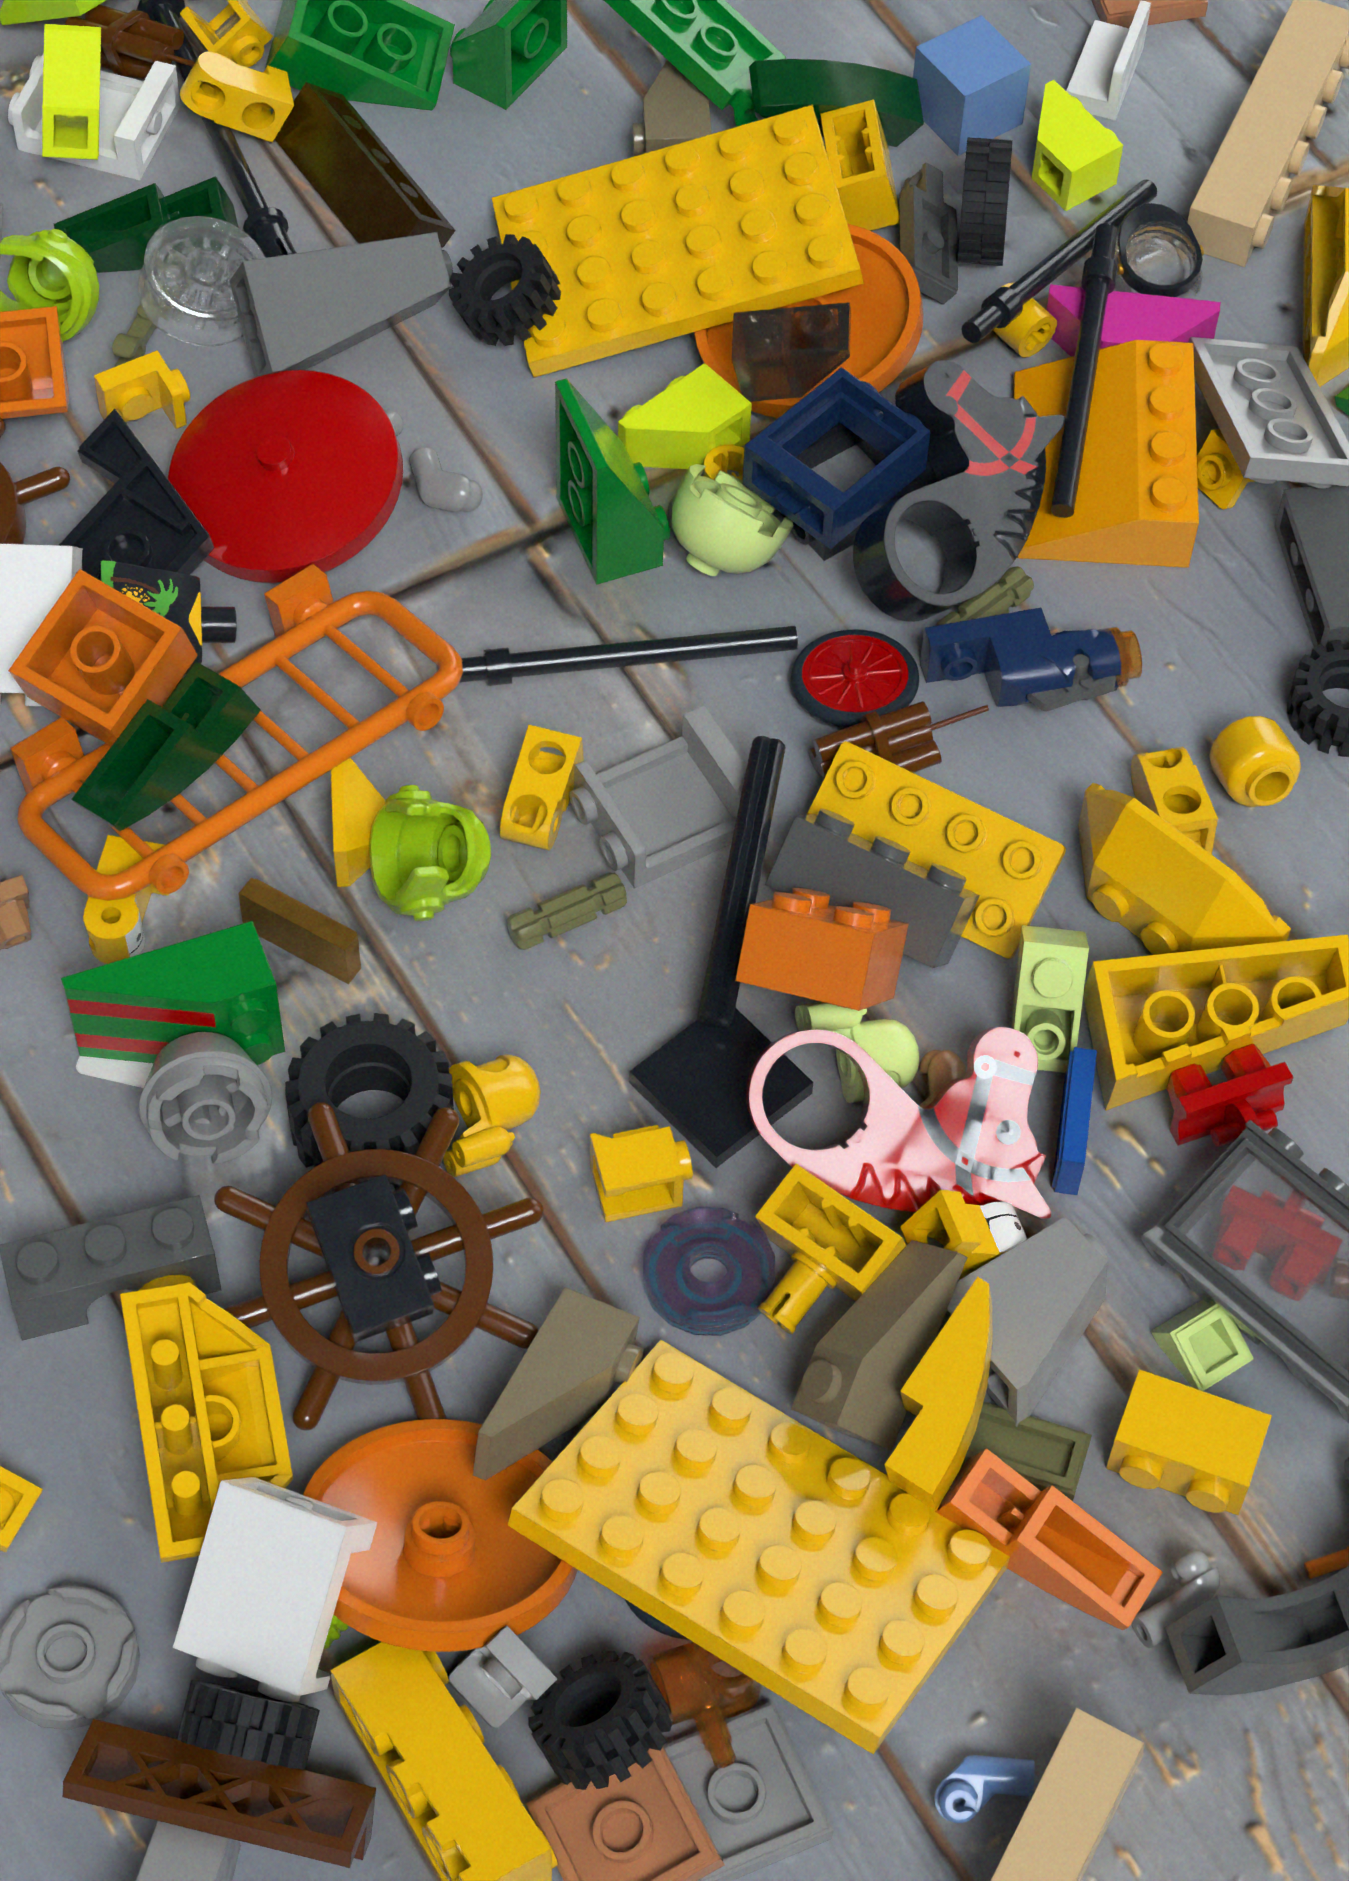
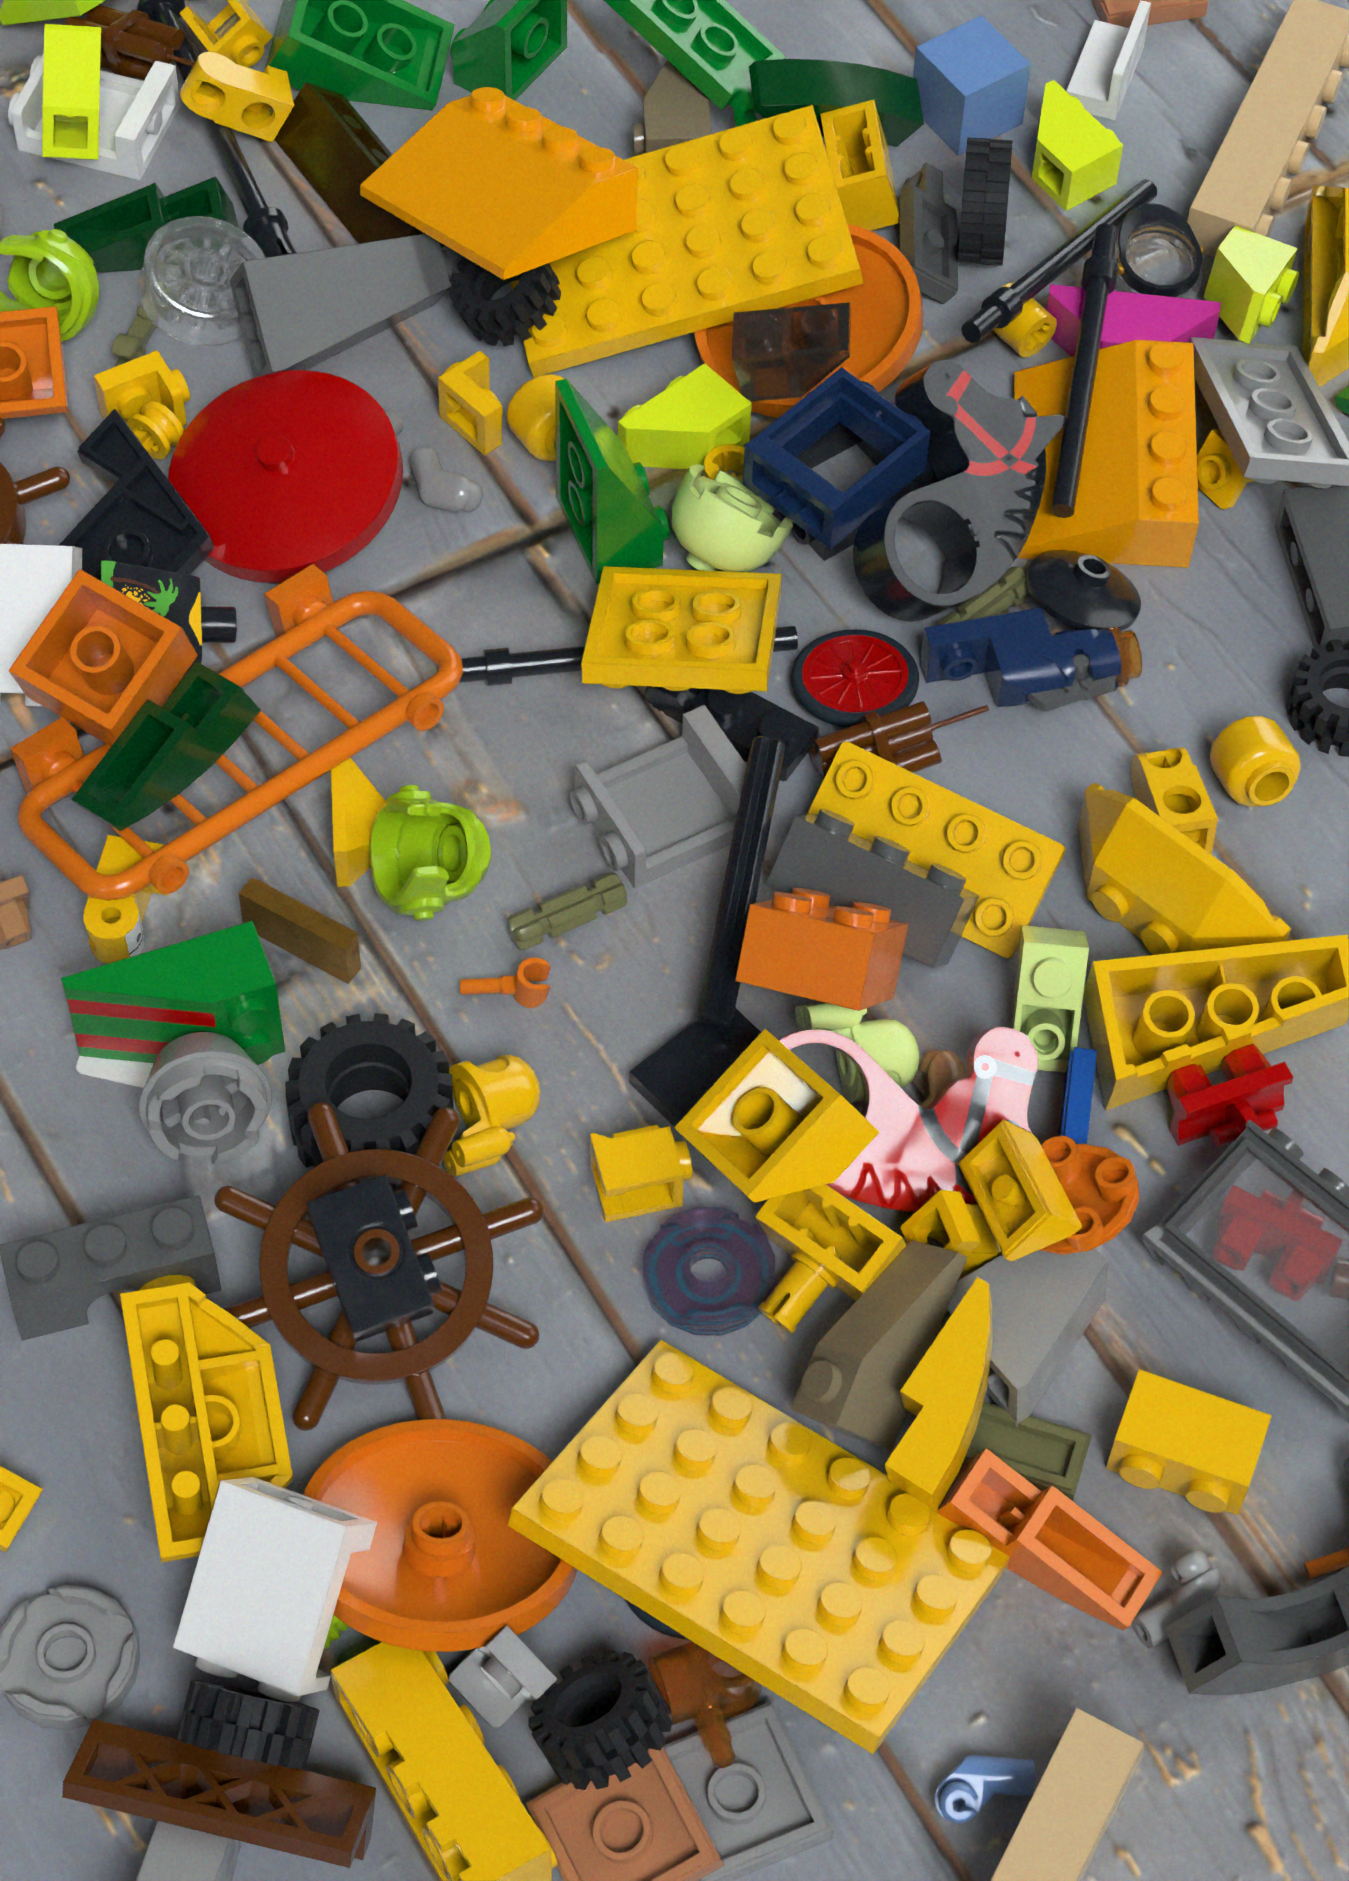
(156, 429): none -> yellow bush
(470, 404): none -> yellow bracket
(506, 185): none -> light orange slope
(524, 992): none -> orange hand
(533, 416): none -> yellow head
(540, 788): yellow leg -> none
(560, 1381): dark tan slope -> none
(683, 629): none -> yellow plate
(743, 719): none -> black hinge
(775, 1124): none -> yellow slope
(1018, 1192): none -> yellow slope
(1083, 590): none -> black dish
(1099, 1188): none -> orange dish
(1203, 1344): yellowish green slope -> none
(1251, 281): none -> neon yellow slope

